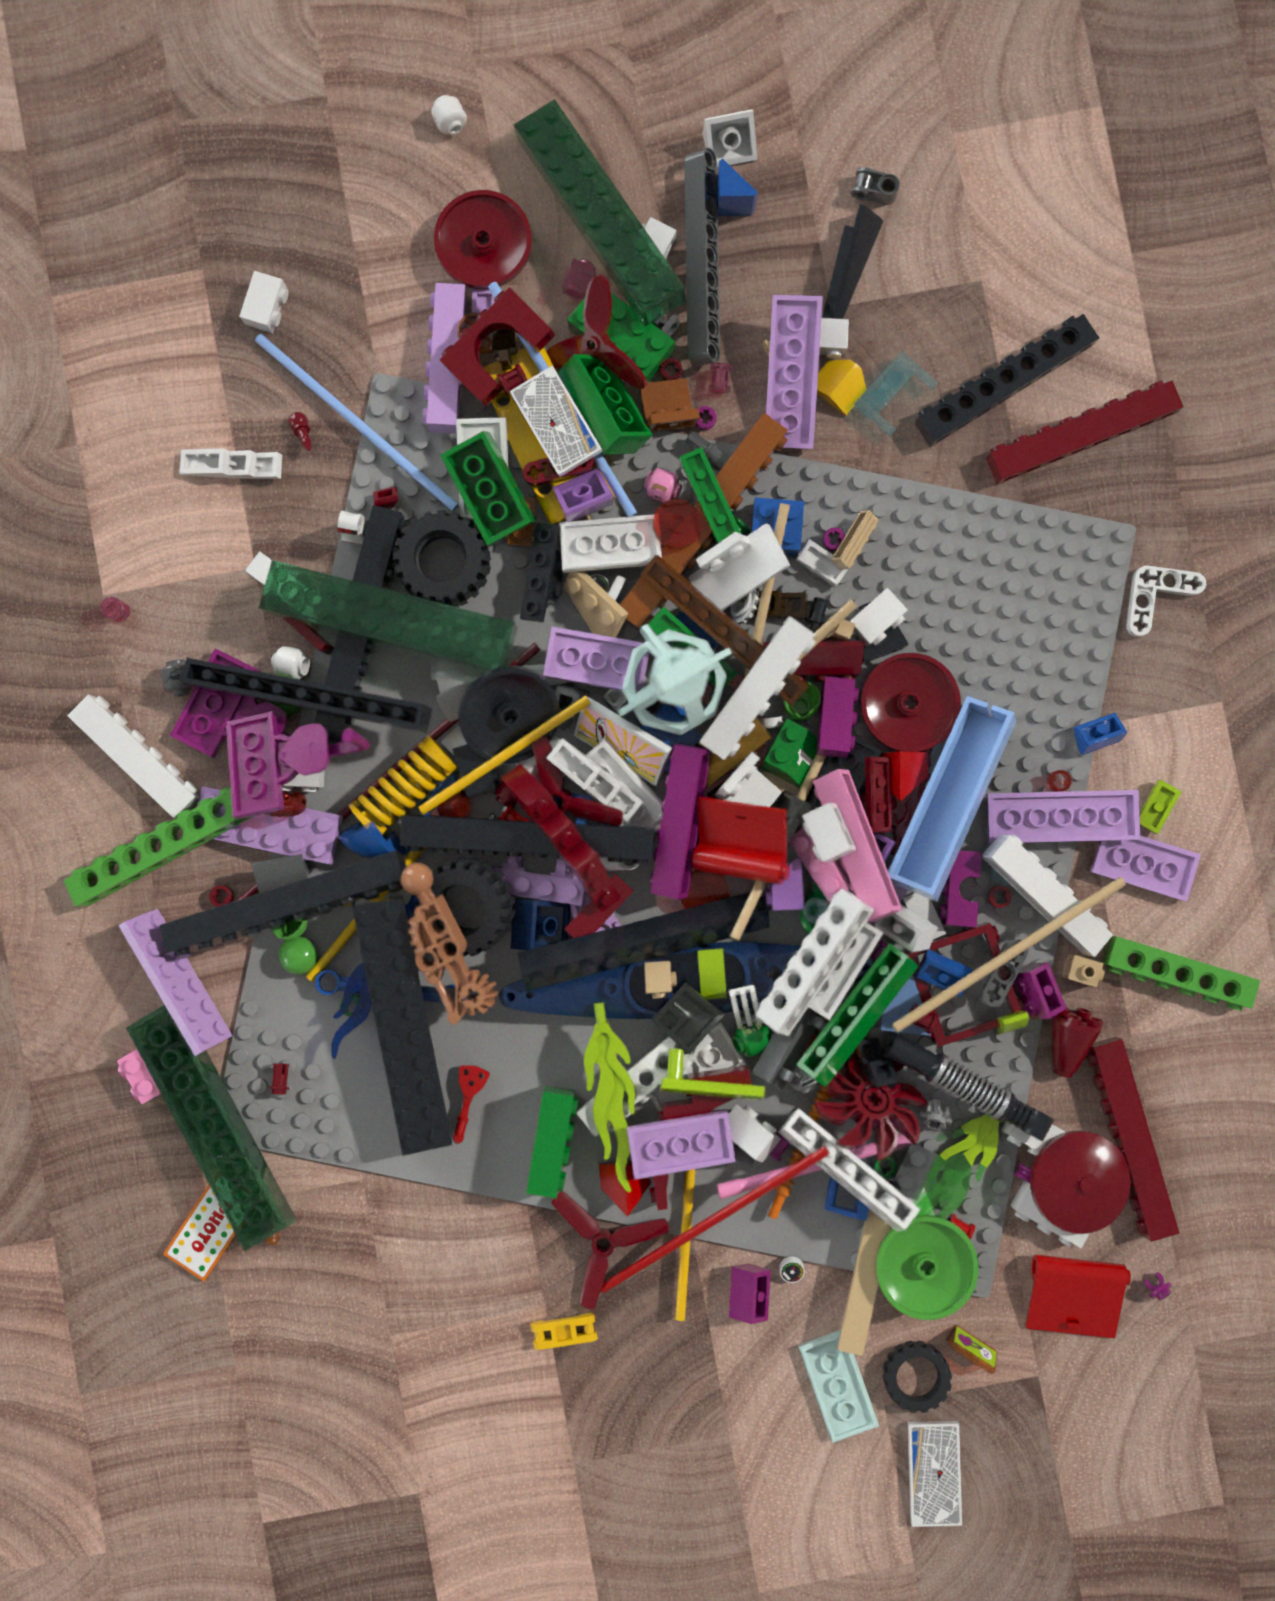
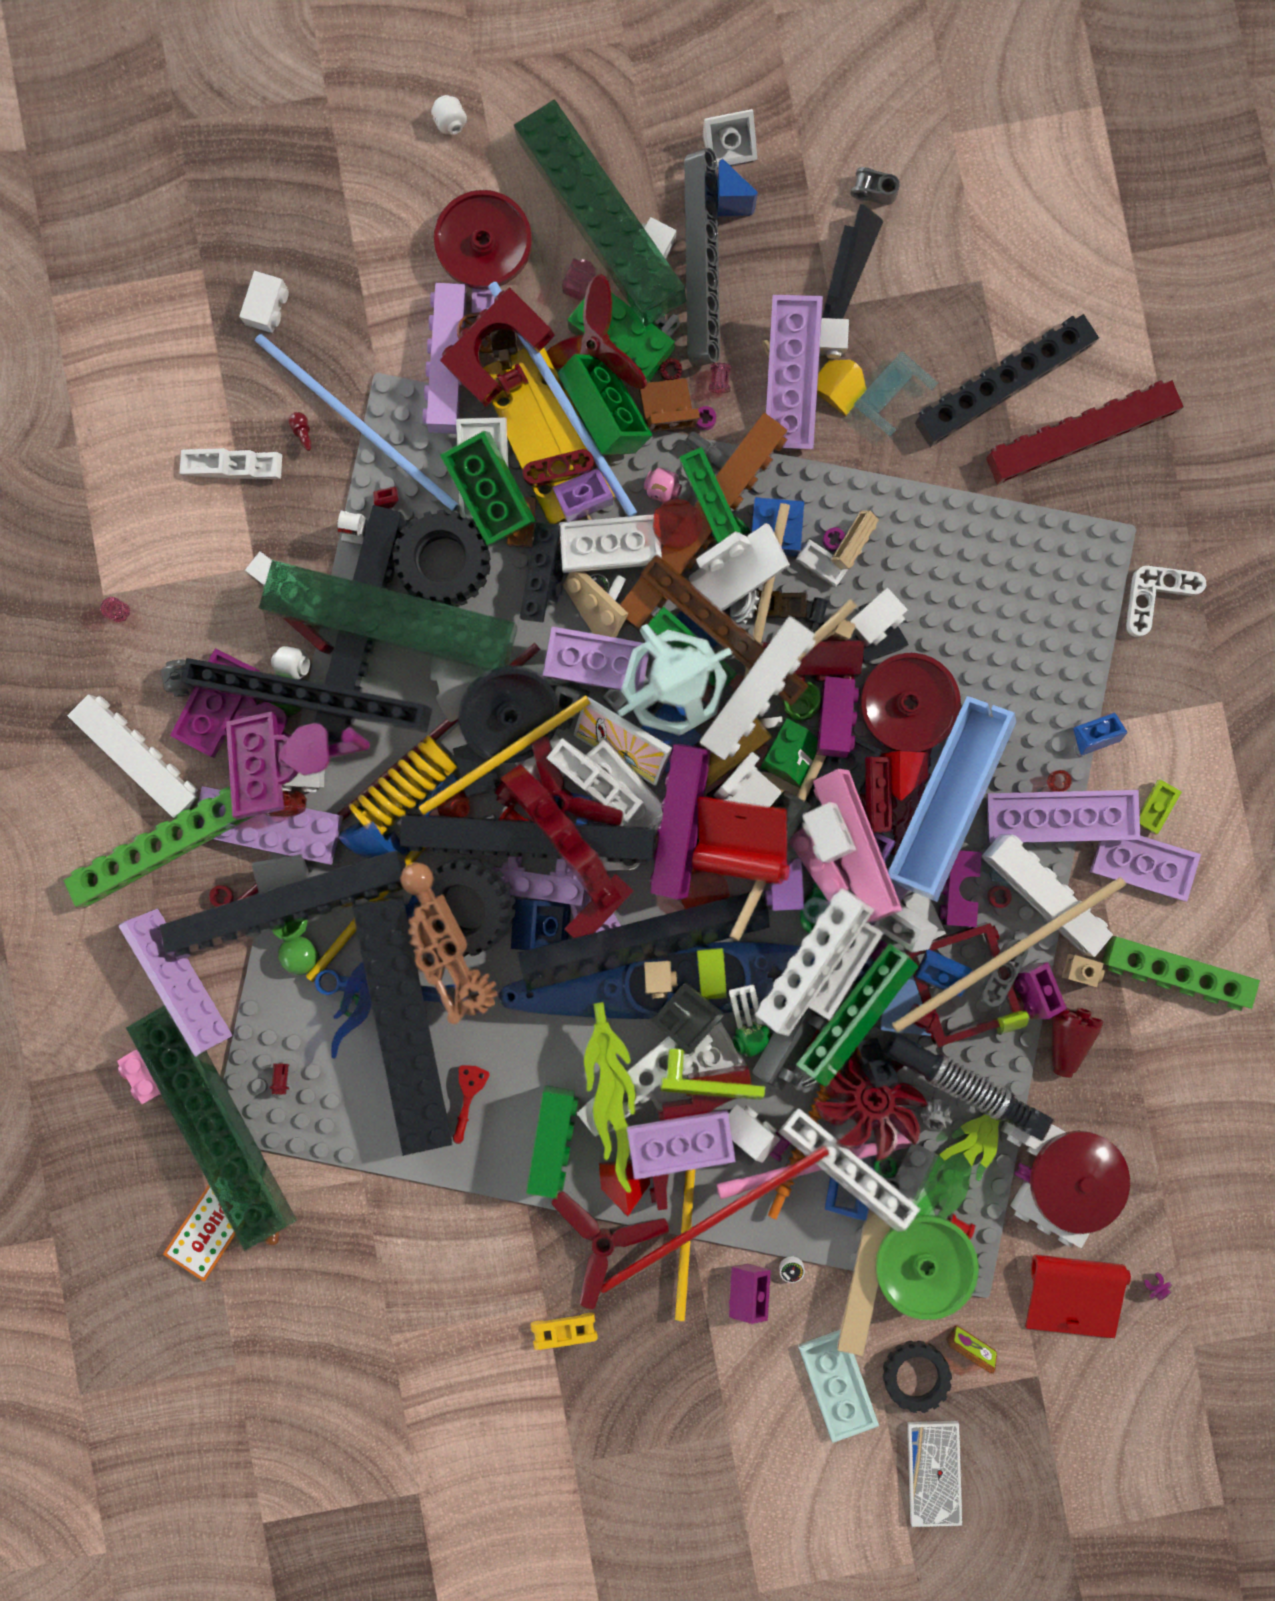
(556, 421): tile -> none
(1133, 1138): dark red brick -> none

